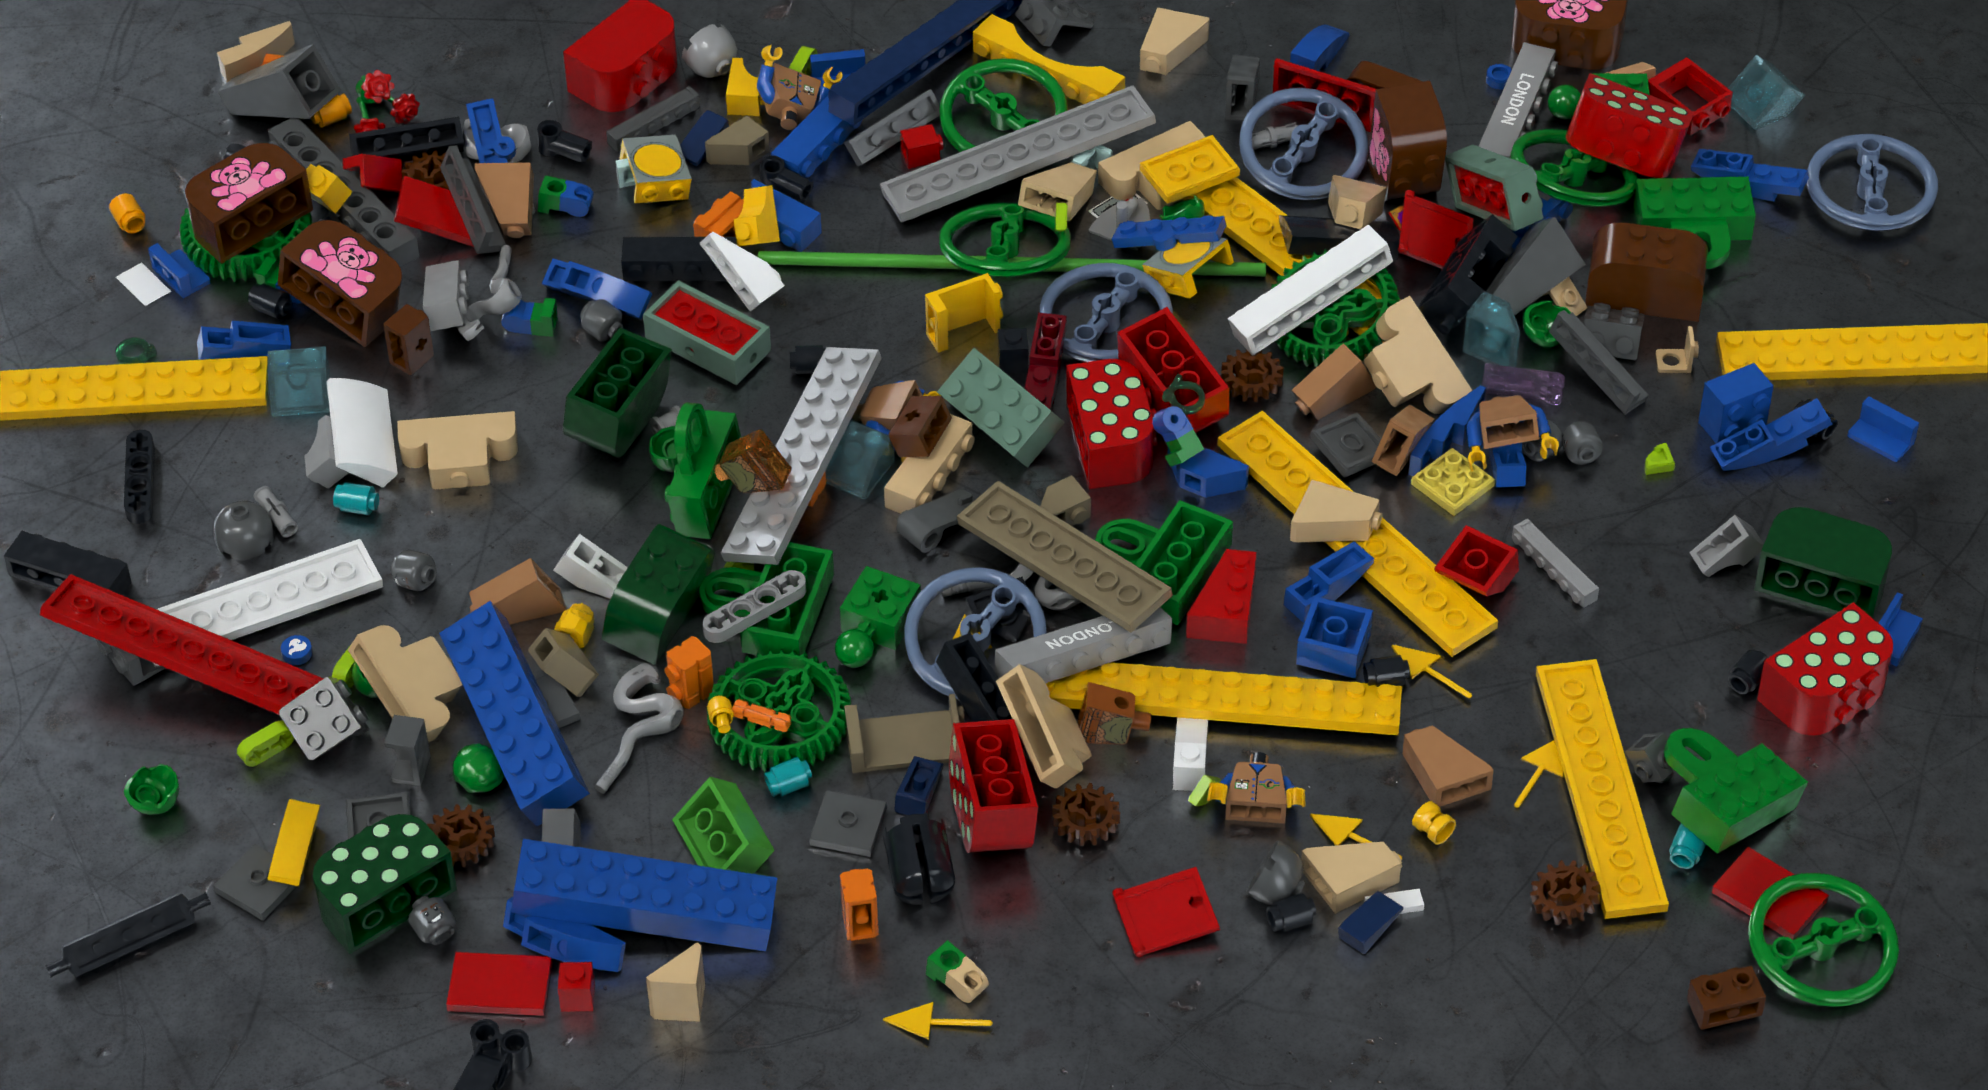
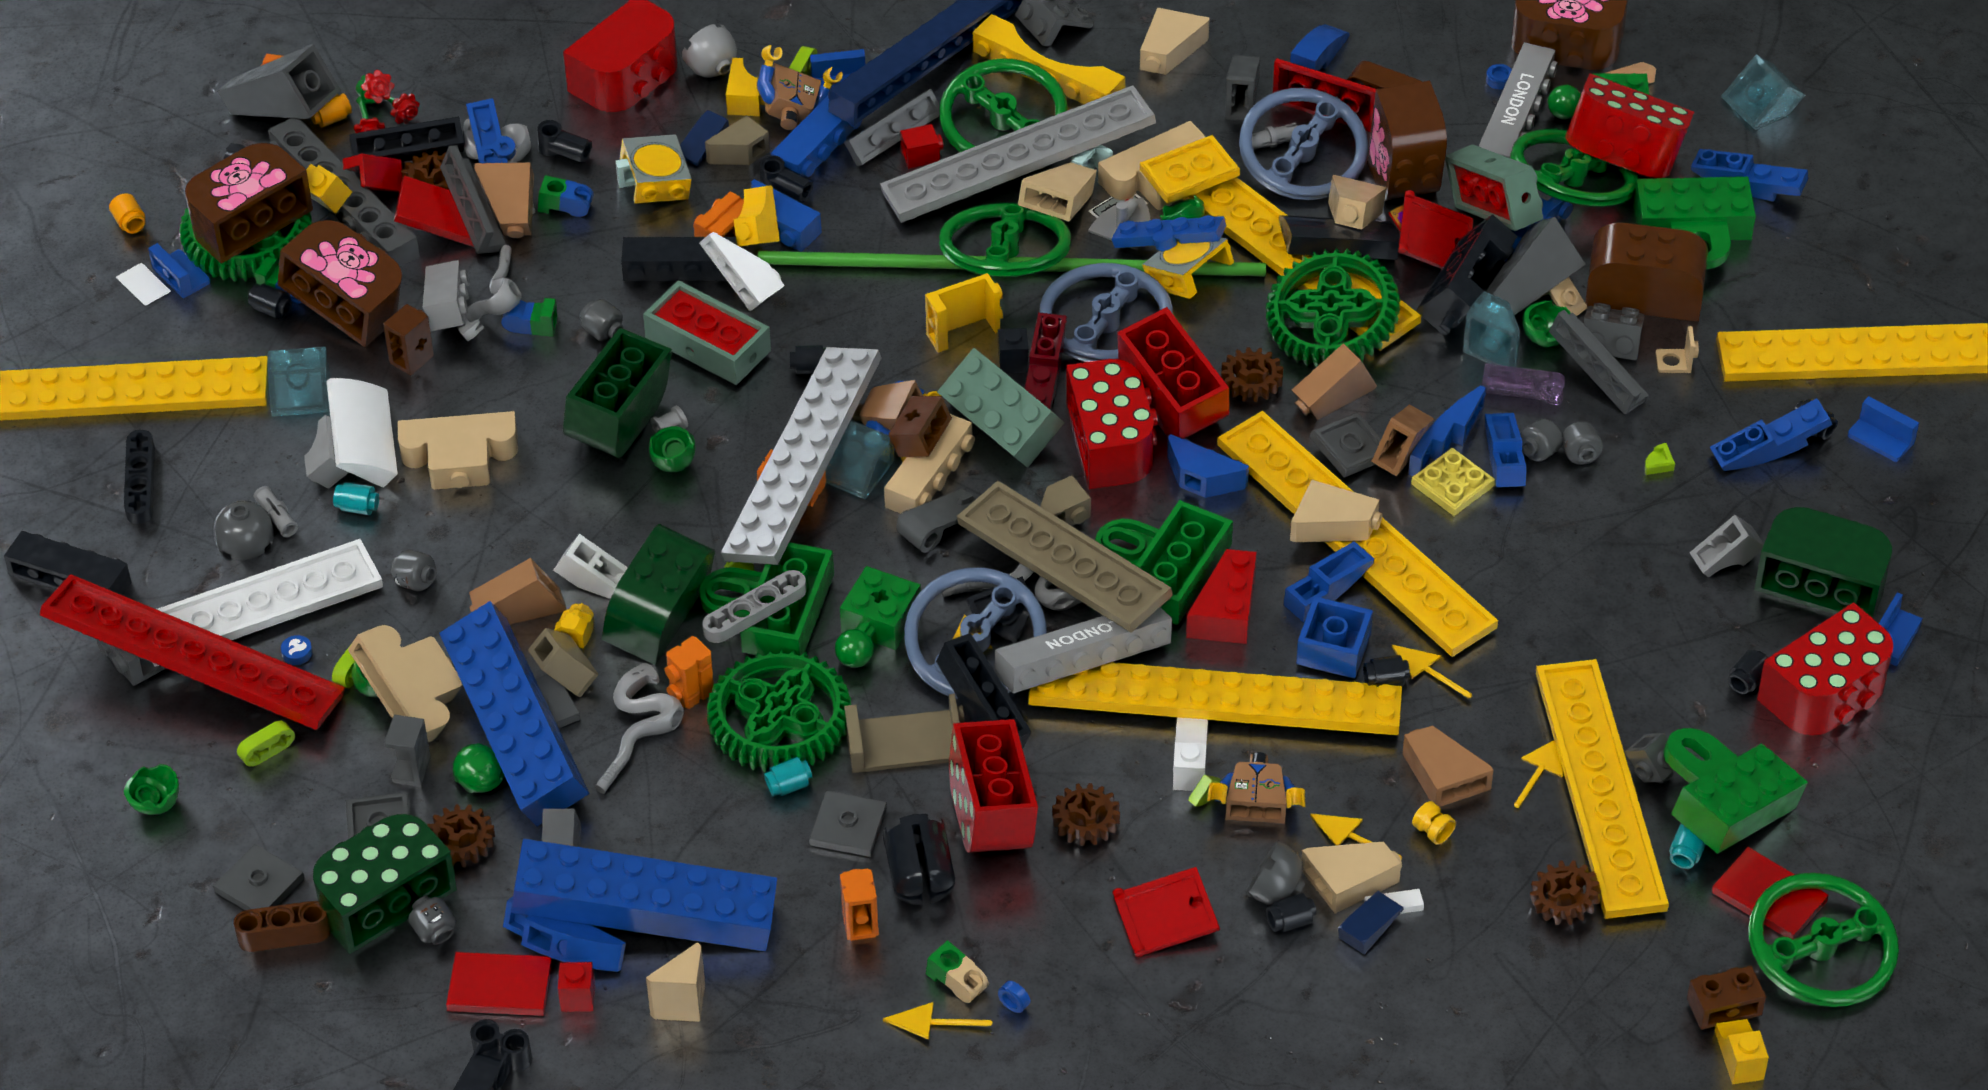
(128, 934): black plate -> none
(149, 351): clear green piece -> none
(242, 340): blue slope -> none
(253, 49): tan slope -> none
(281, 926): none -> reddish brown beam
(294, 842): yellow slope -> none
(323, 717): bracket -> none
(595, 285): blue slope -> none
(654, 117): dark grey piece -> none
(695, 492): green brick -> none
(720, 713): yellow cylinder -> none
(722, 829): bright green slope -> none
(753, 464): clear orange torso -> none
(761, 715): orange axle -> none
(918, 786): dark blue slope -> none
(1014, 996): none -> blue tile
(1044, 726): tan brick -> none
(1061, 217): lime tile -> none
(1110, 715): dark orange torso -> none
(1177, 434): leg -> none
(1178, 383): clear green piece -> none
(1310, 290): white brick -> none
(1414, 361): tan brick -> none
(1479, 562): red slope -> none
(1506, 423): medium nougat torso -> none
(1555, 563): light grey piece -> none
(1691, 75): red window -> none
(1735, 402): blue brick -> none
(1742, 1051): none -> yellow arch
(1872, 177): sand blue piece -> none

